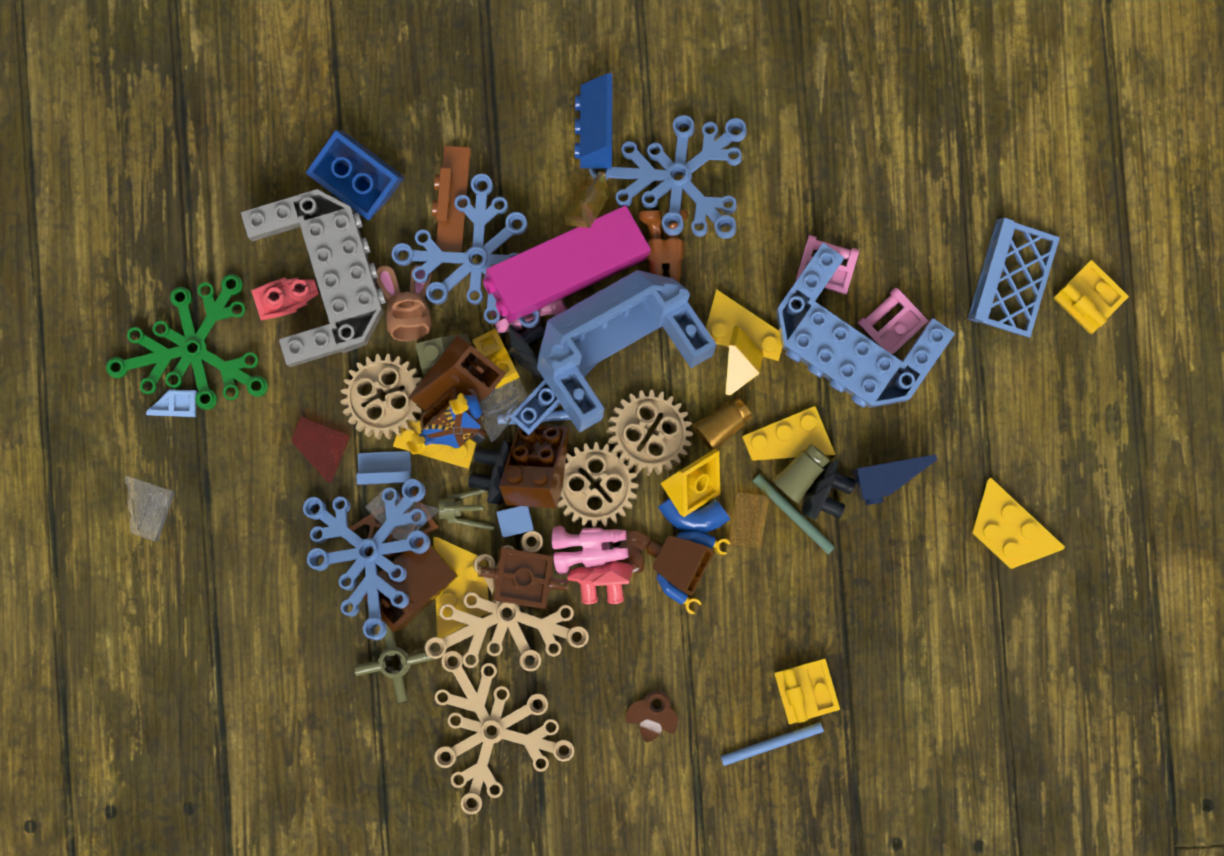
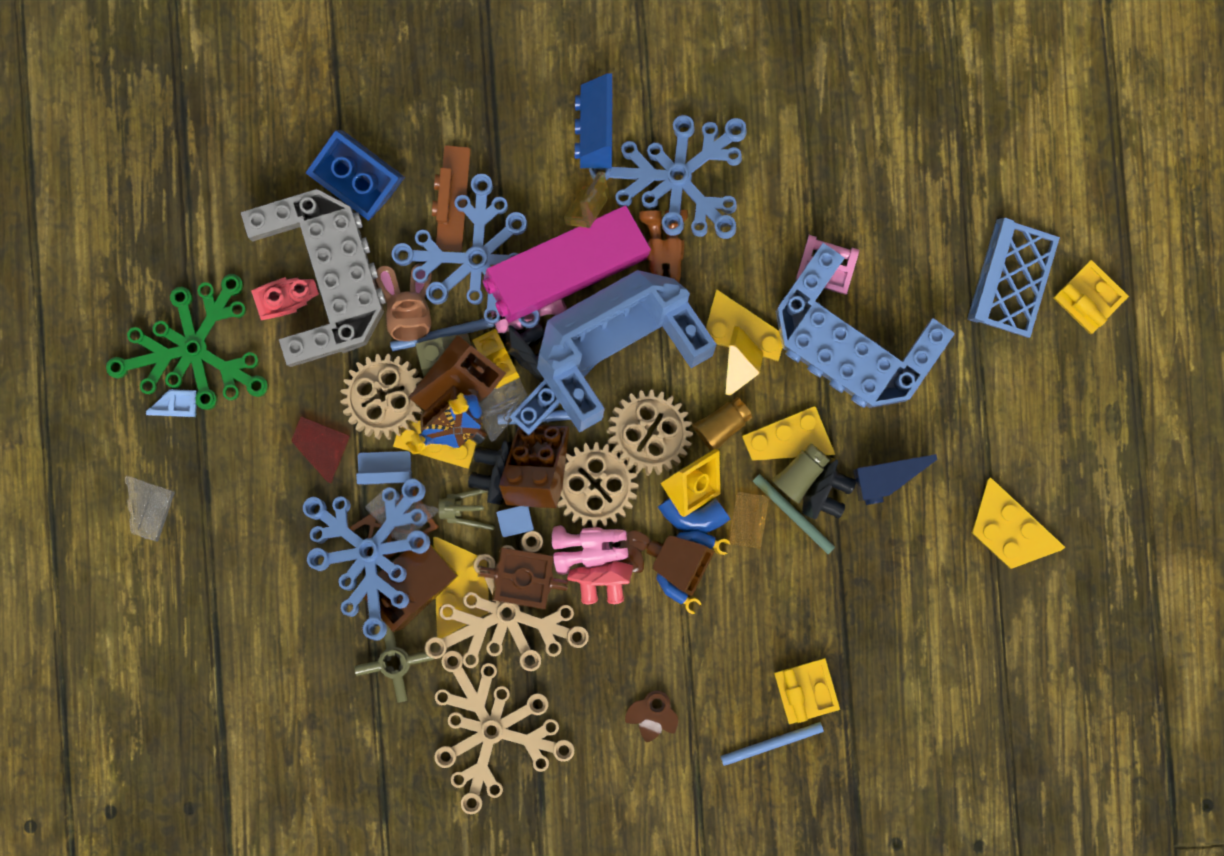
(450, 331): none -> medium blue bar
(898, 329): bright pink plate -> none

